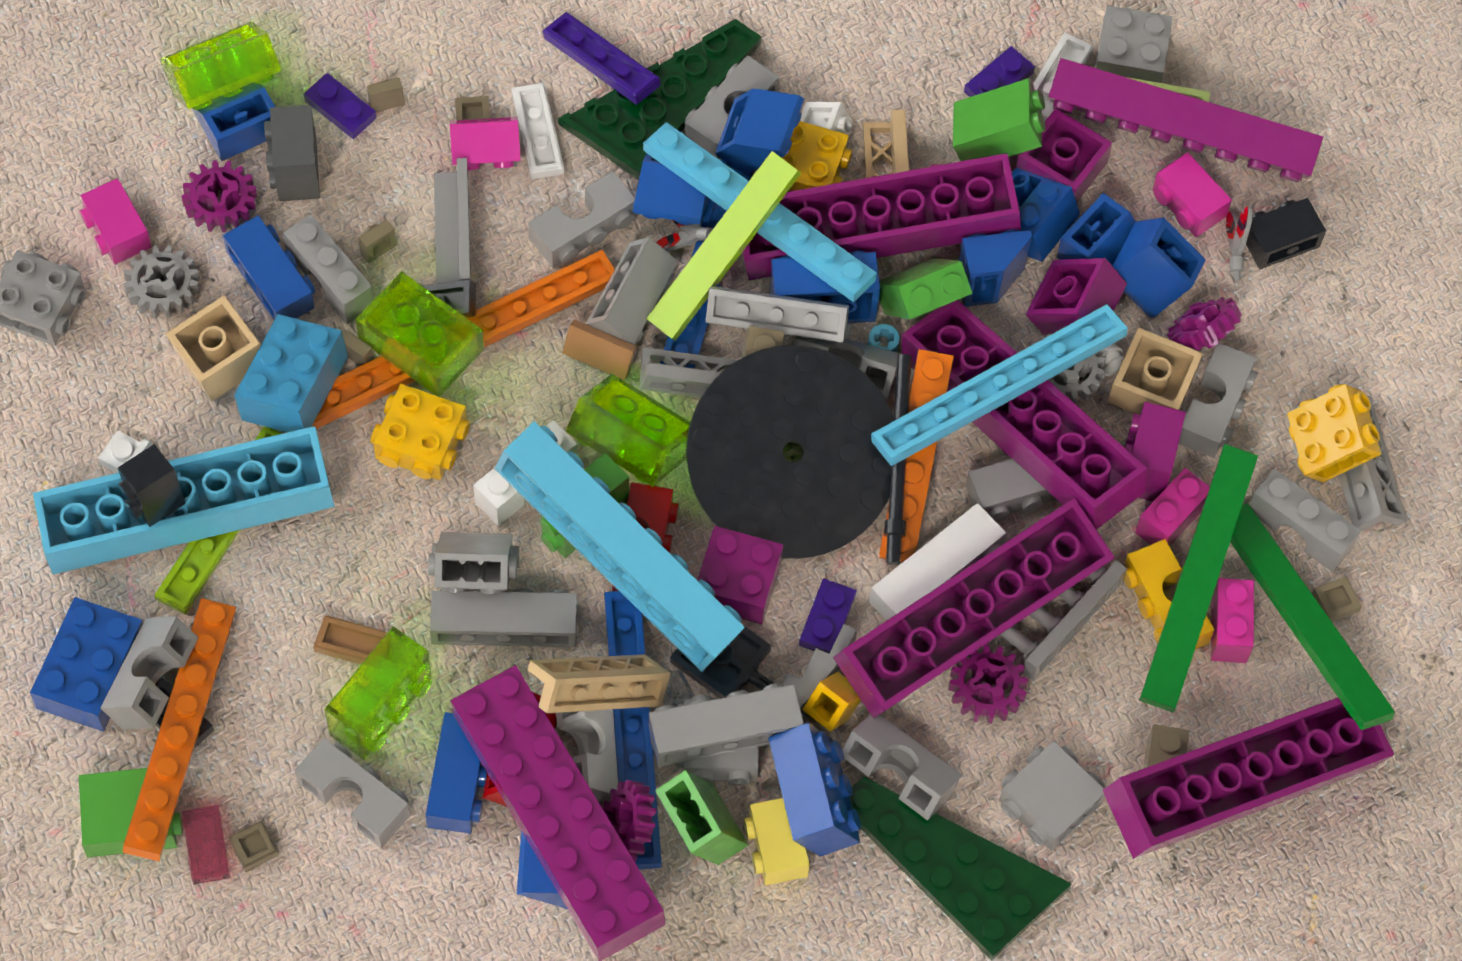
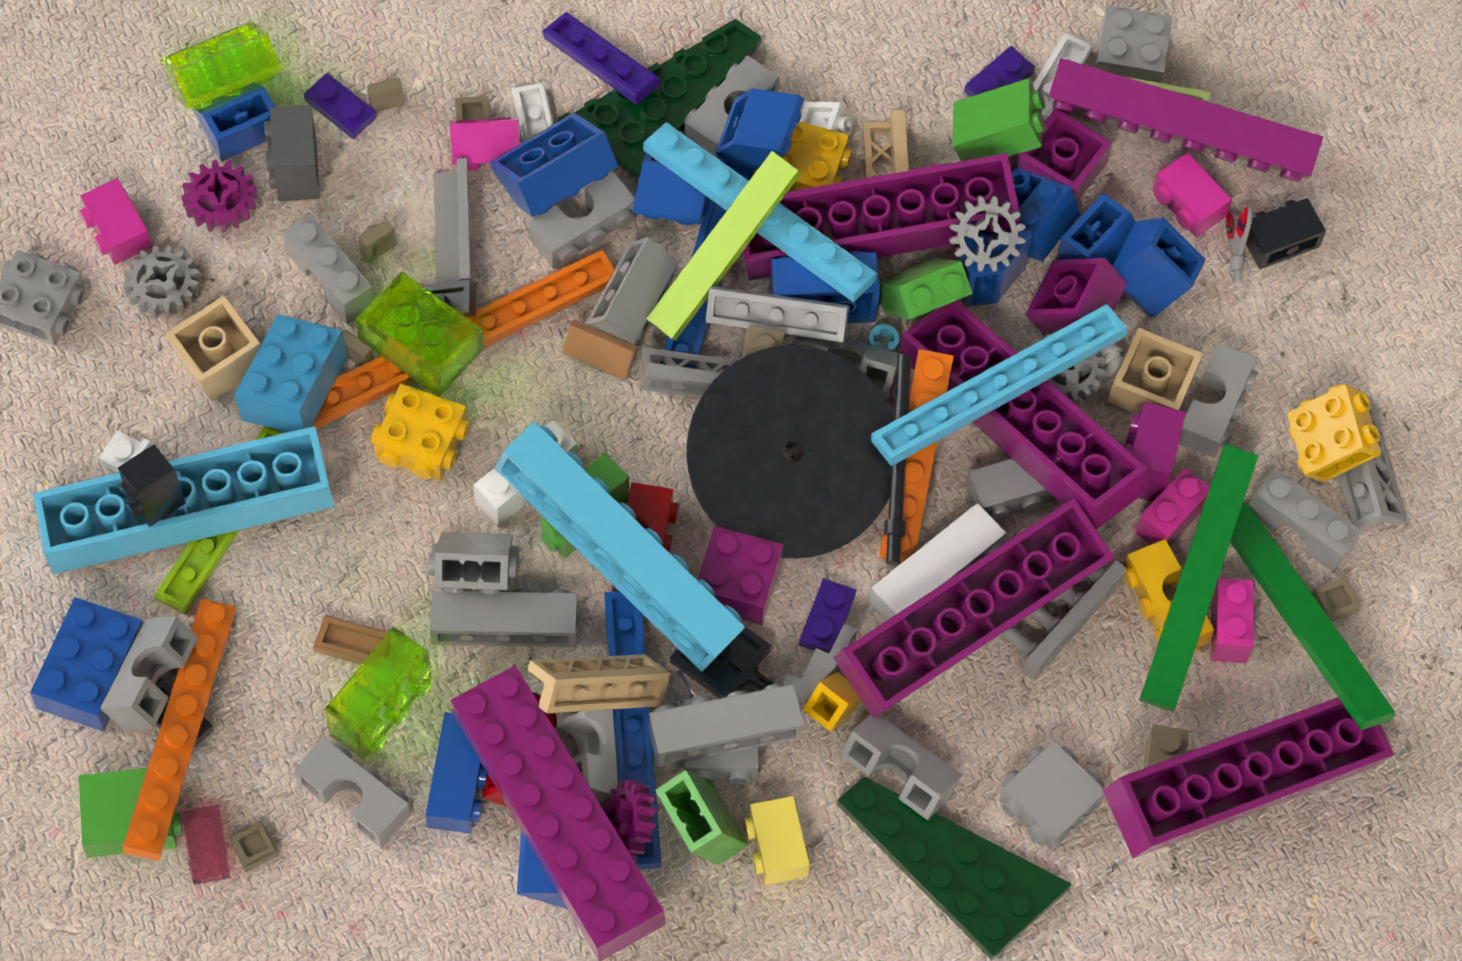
(269, 269): blue brick -> none
(554, 164): none -> blue slope
(630, 429): clear neon green brick -> none
(688, 235): light grey piece -> none
(815, 789): brick -> none
(983, 698): magenta gear -> none
(1002, 236): none -> light grey gear
(1205, 323): magenta gear -> none

